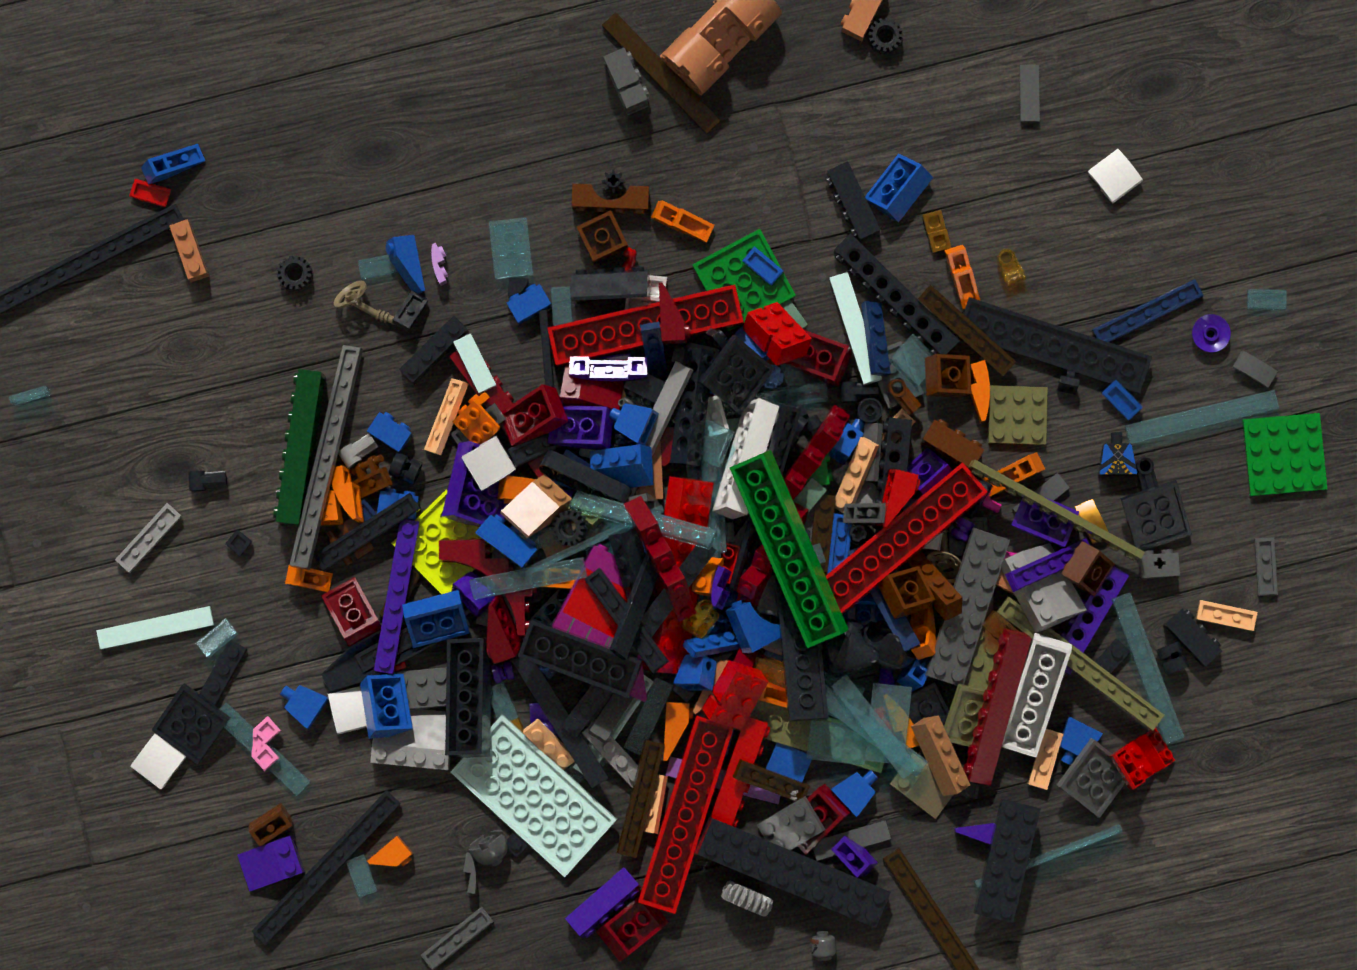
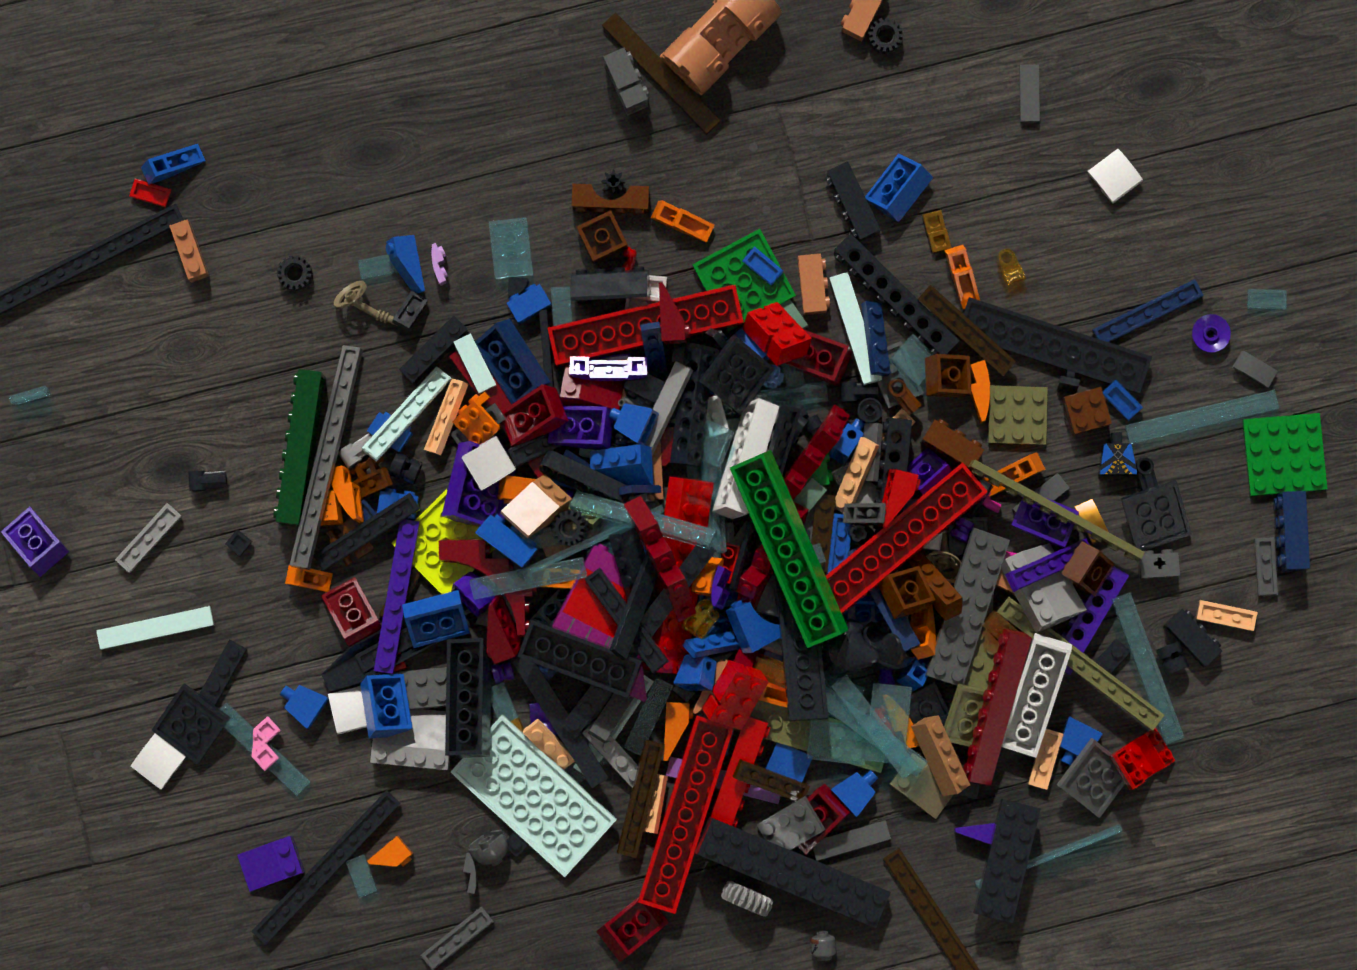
(34, 541): none -> dark purple slope
(217, 638): clear light blue tile -> none
(270, 824): reddish brown brick -> none
(406, 414): none -> light aqua tile
(511, 360): none -> dark blue brick
(603, 903): dark purple brick -> none
(639, 489): none -> dark blue tile
(813, 284): none -> nougat brick
(854, 857): dark purple slope -> none
(1086, 411): none -> reddish brown brick
(1292, 531): none -> dark blue brick

